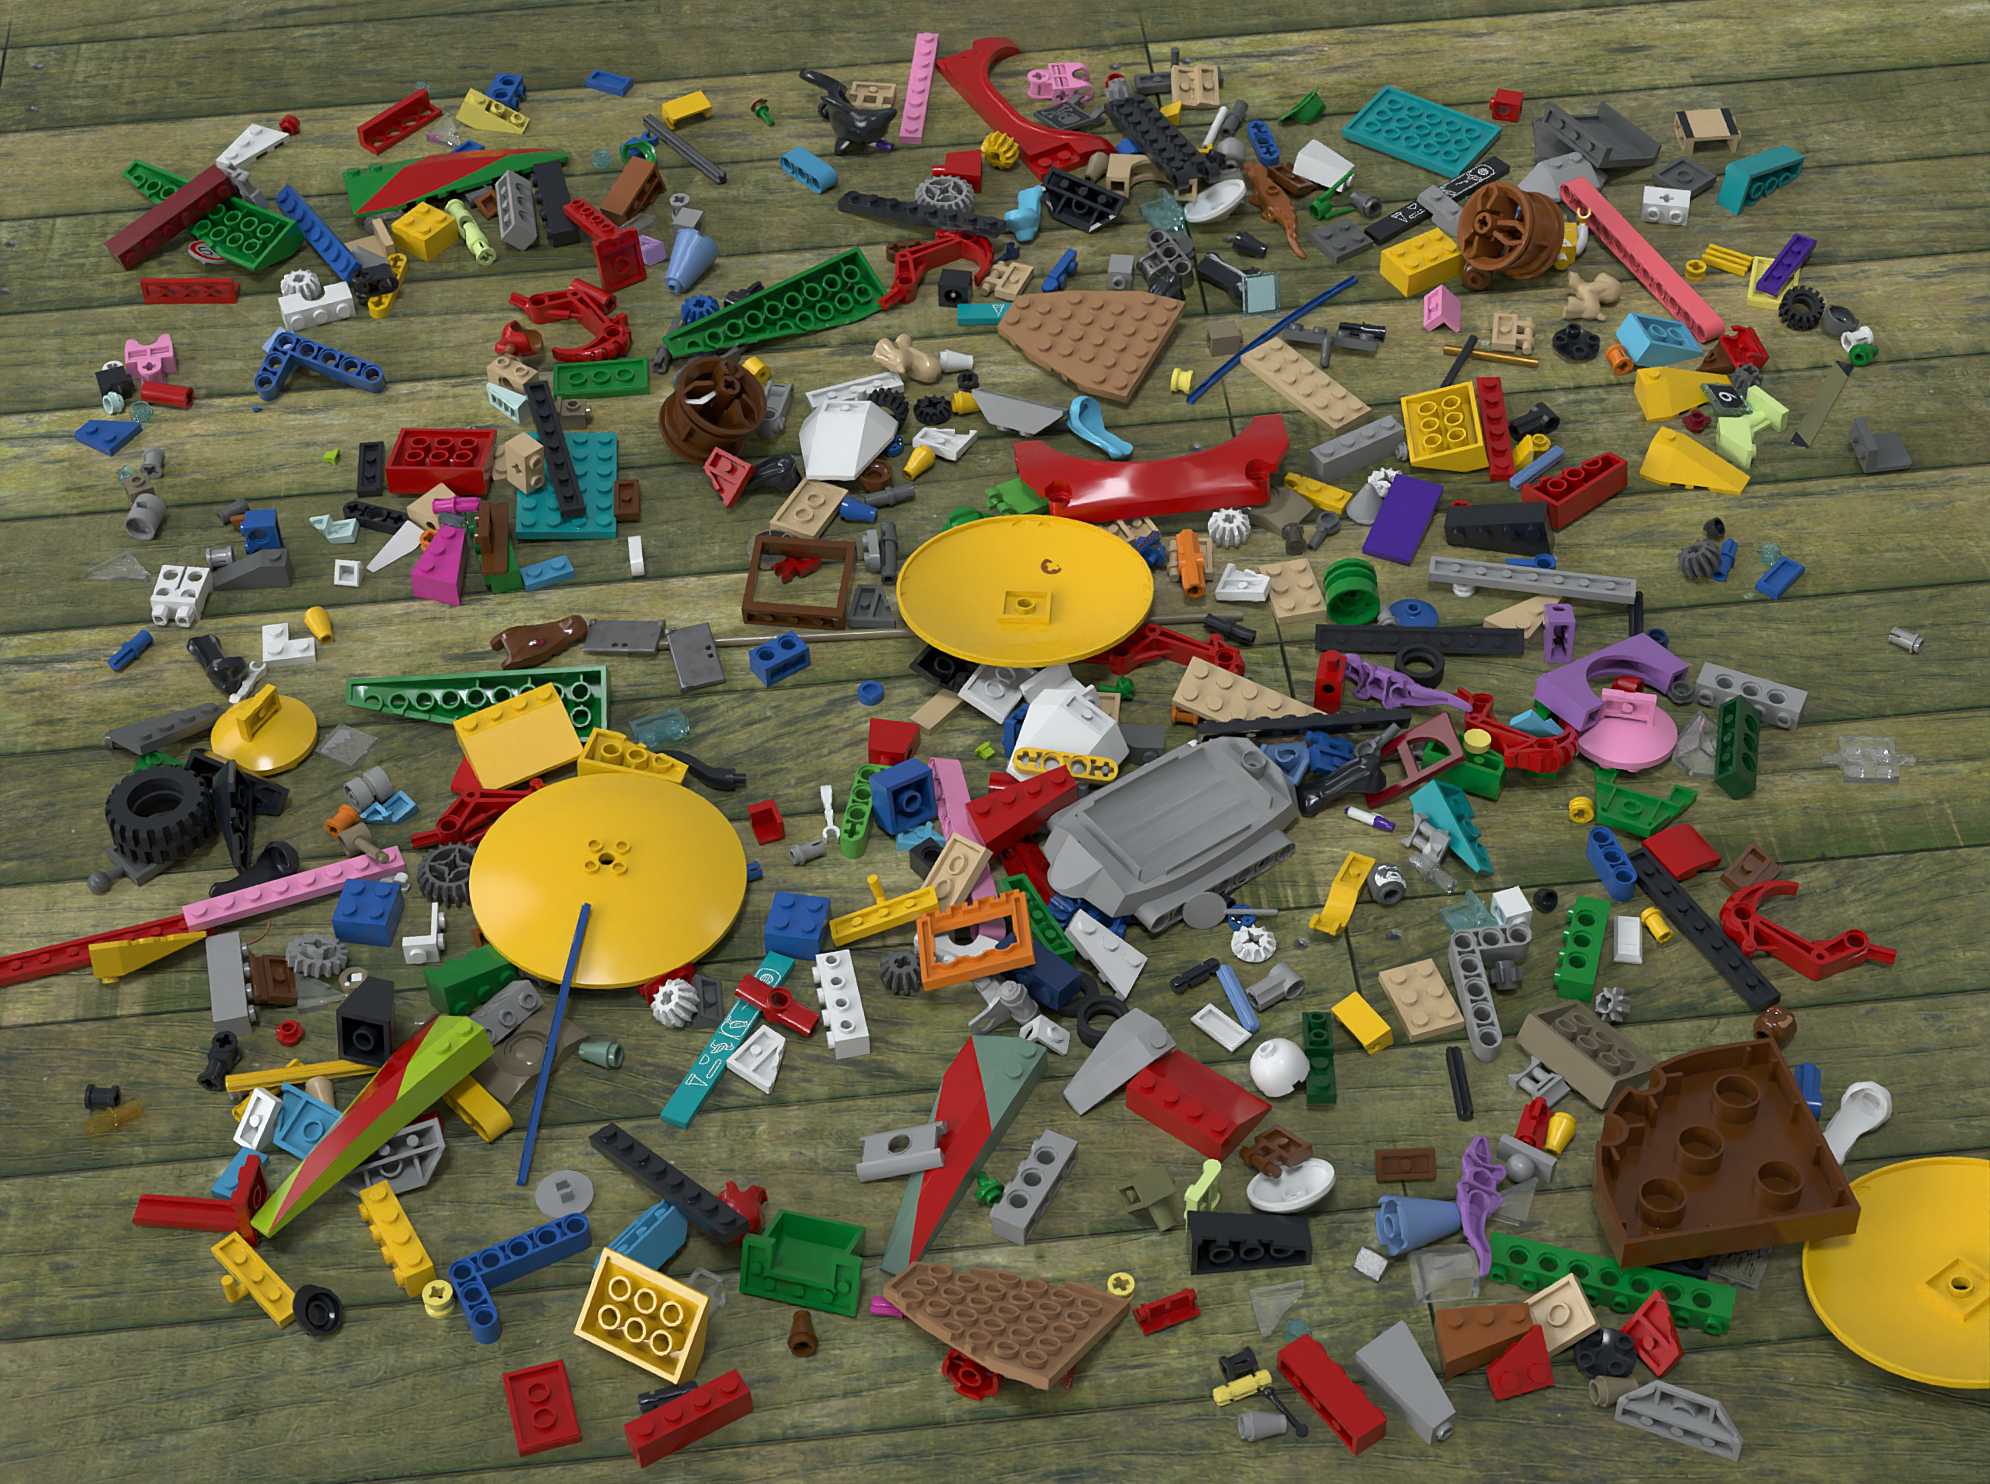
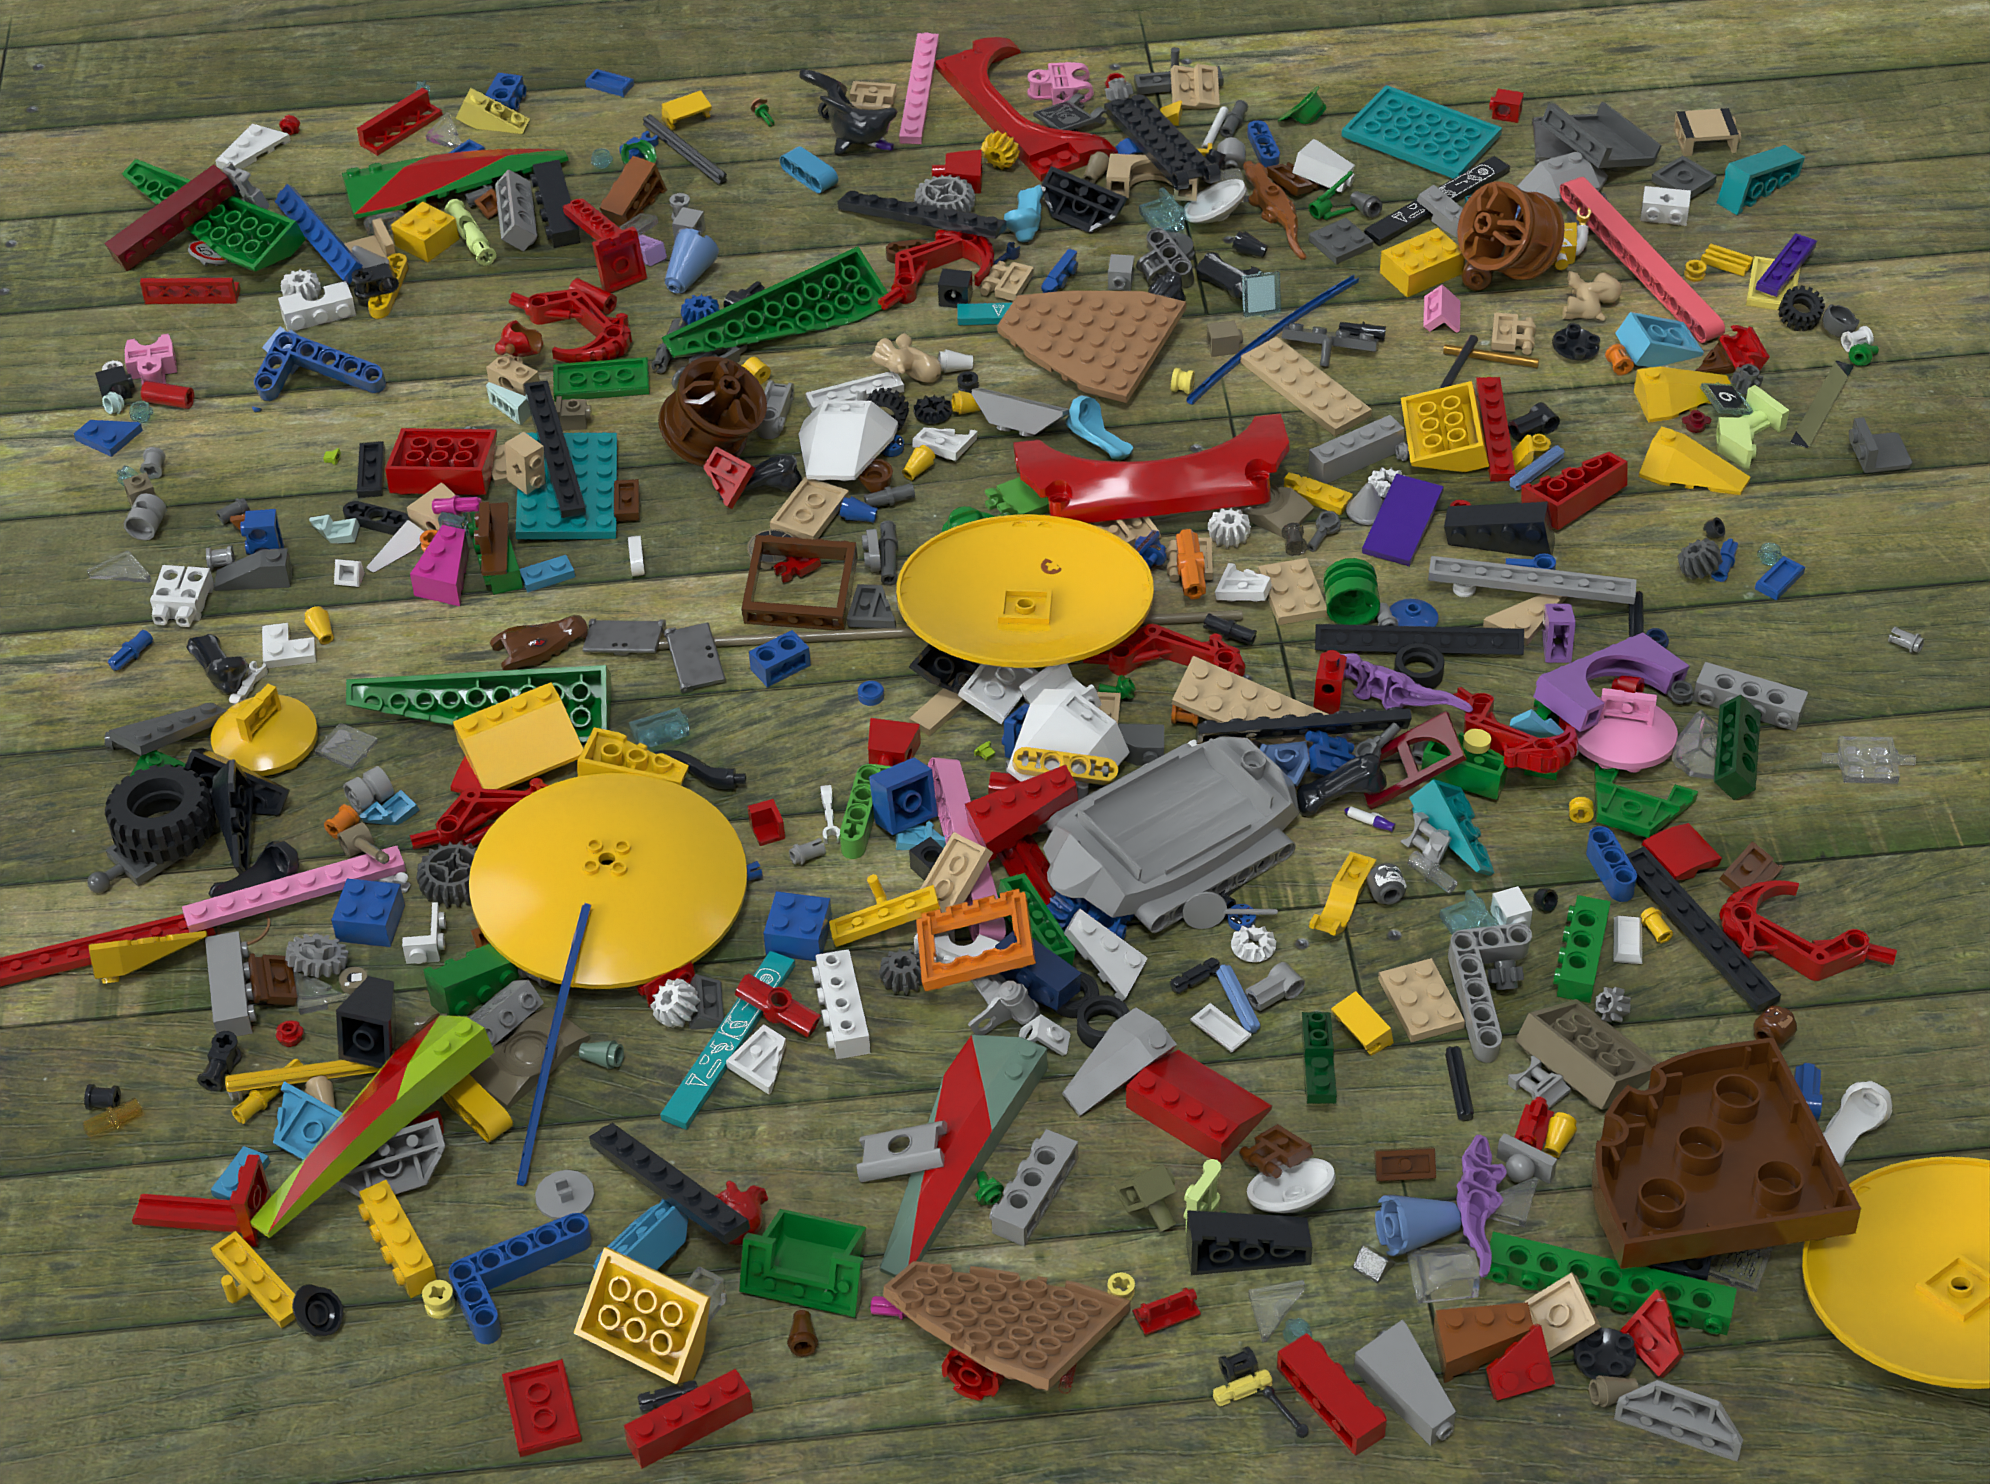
(259, 1120): white slope -> none
(1258, 1425): light grey cone -> none
(1278, 1066): white cylinder -> none

